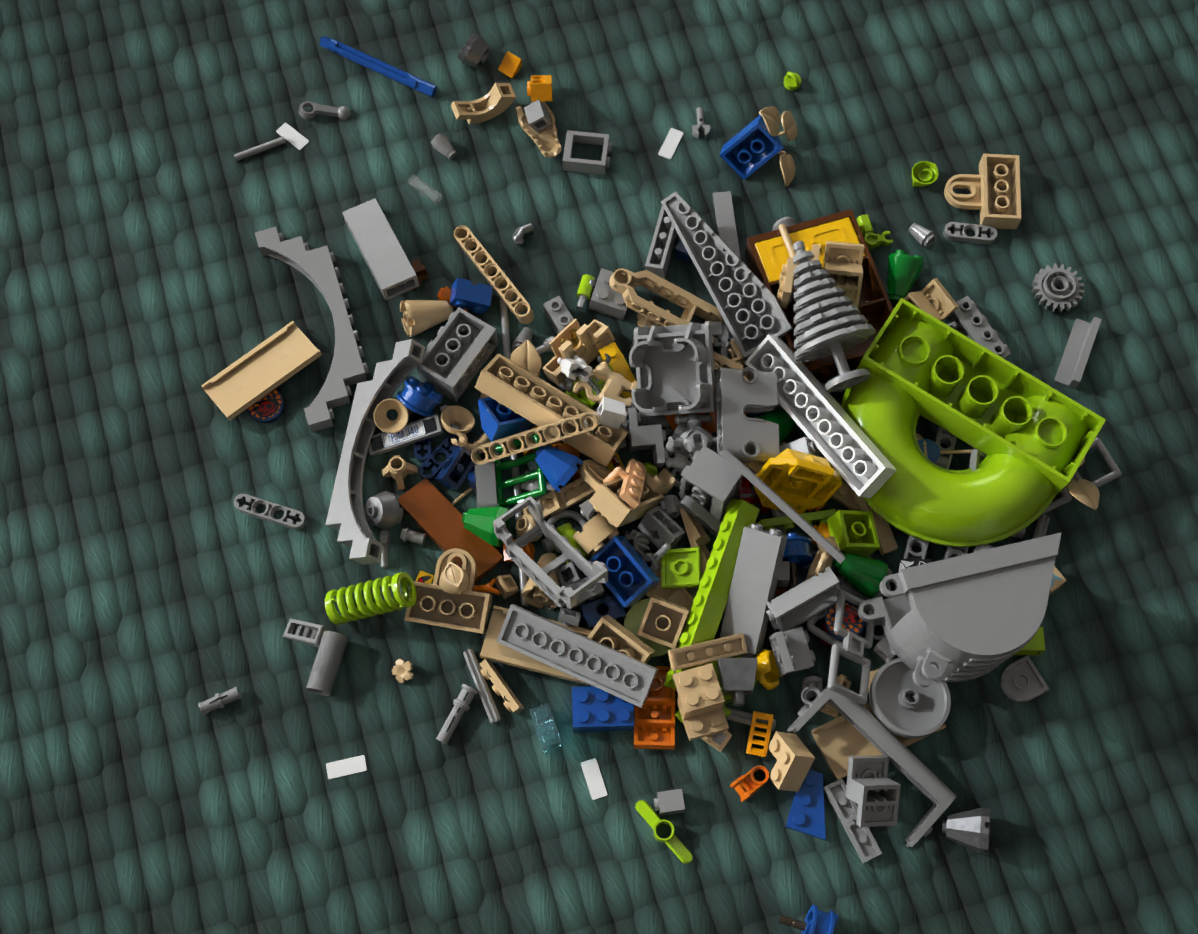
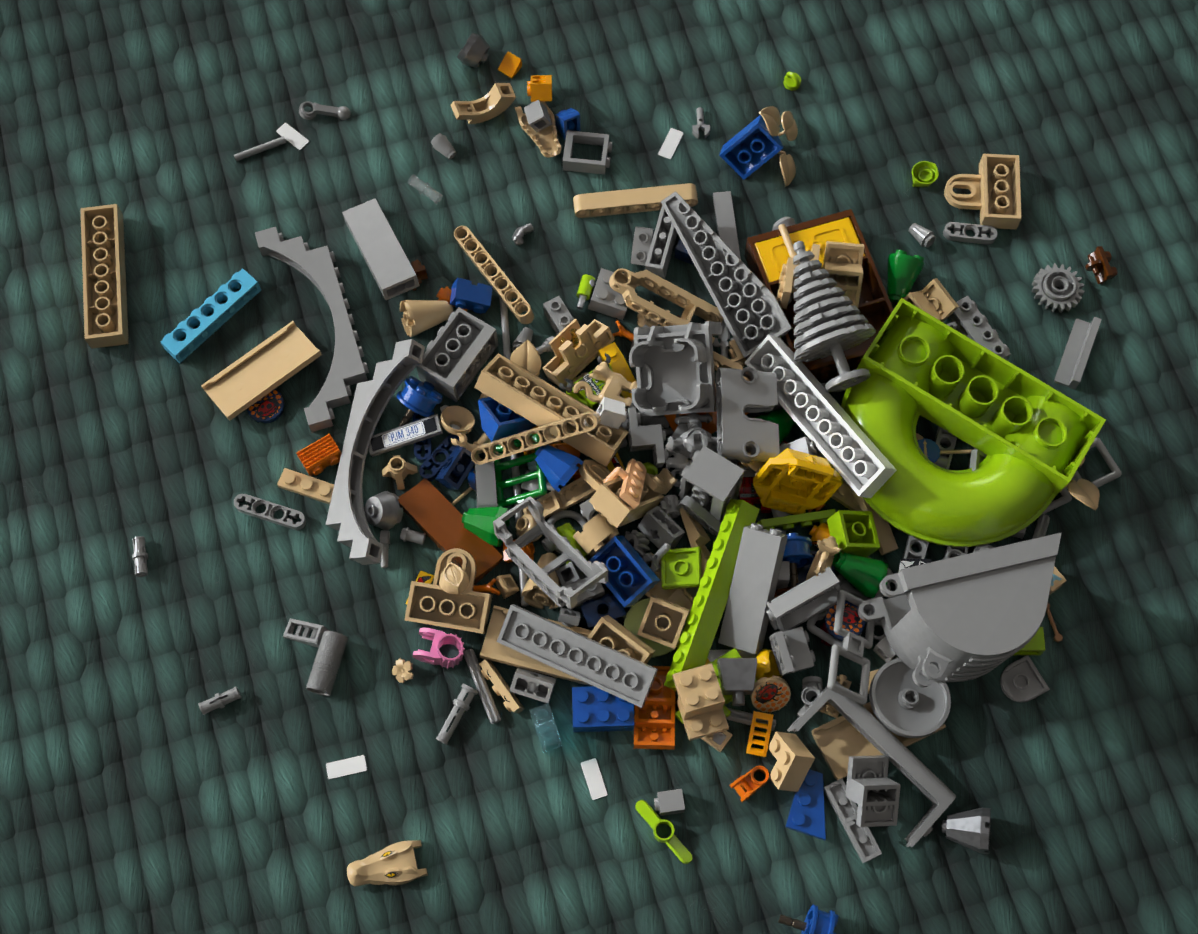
(104, 276): none -> tan brick
(140, 556): none -> light grey pin
(209, 324): none -> medium azure brick
(306, 485): none -> tan plate
(319, 455): none -> orange brick
(371, 609): lime piece -> none
(378, 66): blue piece -> none
(383, 422): tan piece -> none
(388, 866): none -> tan animal
(439, 639): none -> bright pink piece
(533, 685): none -> light grey brick
(567, 120): none -> blue slope
(575, 367): white animal -> none
(623, 332): none -> orange bar
(630, 200): none -> tan beam
(641, 245): none -> light grey bracket
(707, 651): tan tile -> none
(770, 694): none -> tile
(778, 501): light grey tile -> none
(872, 240): lime bar -> none
(1058, 637): none -> medium nougat hinge
(1100, 266): none -> reddish brown hips

